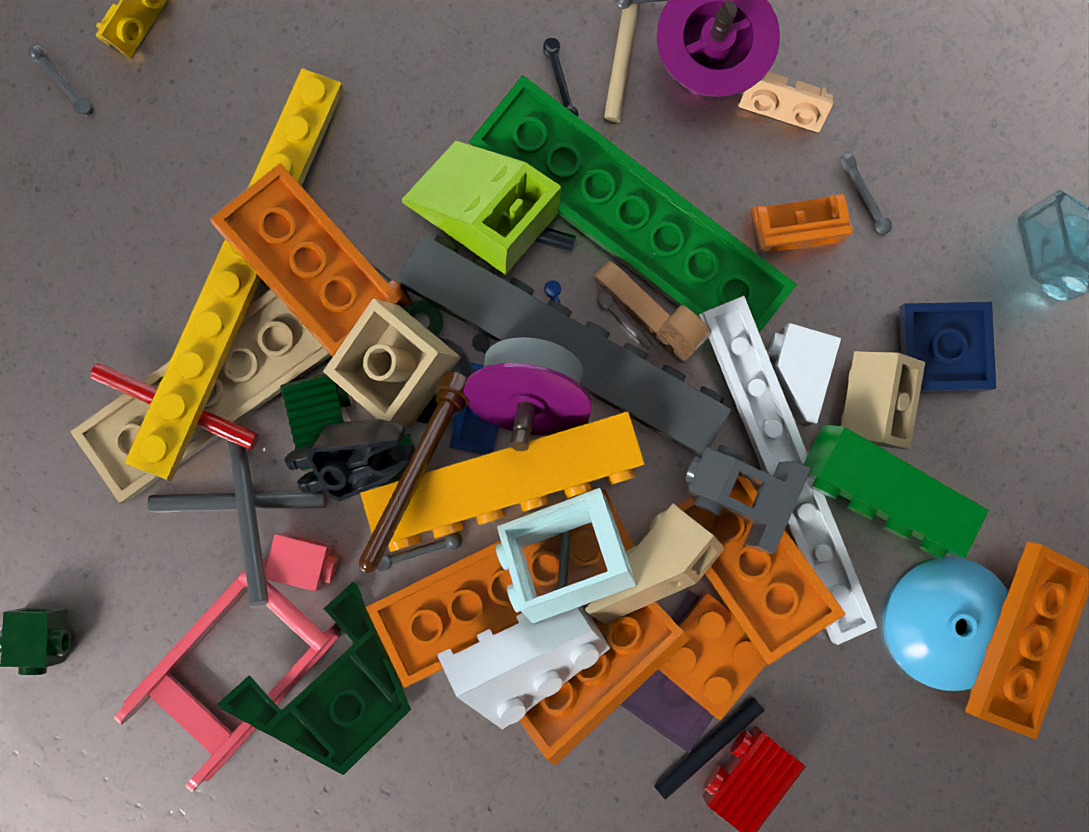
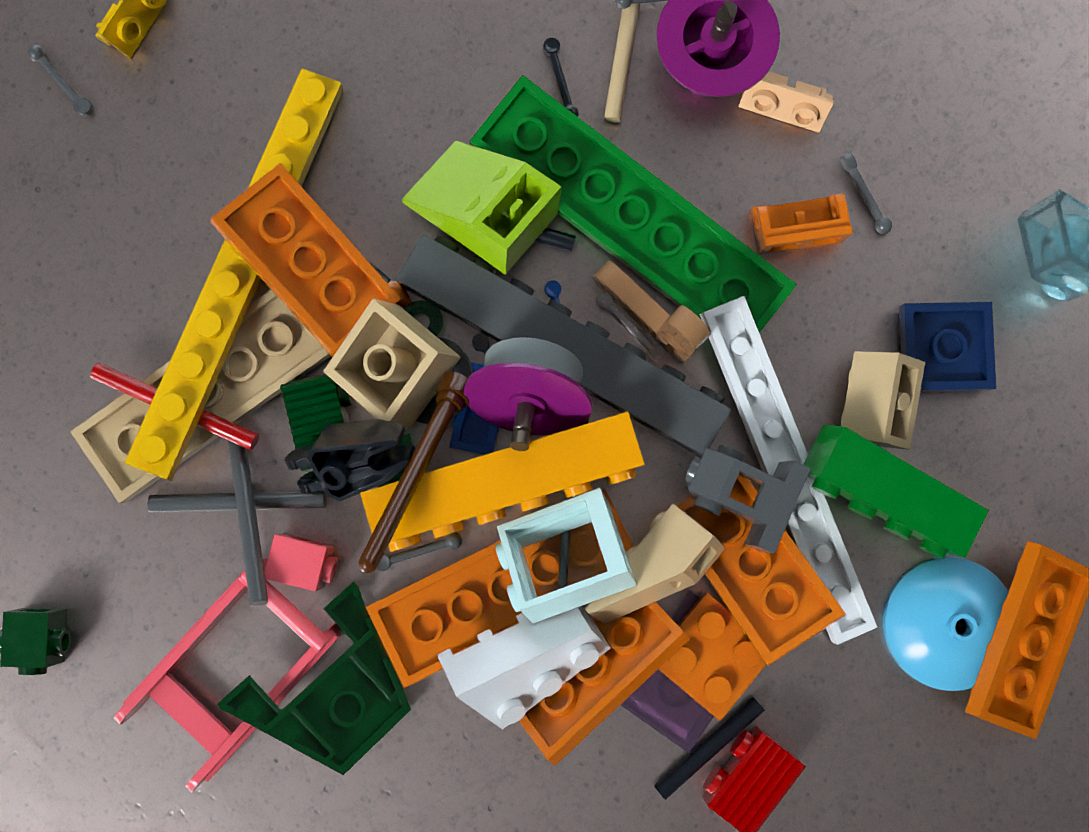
(803, 368): white slope -> none

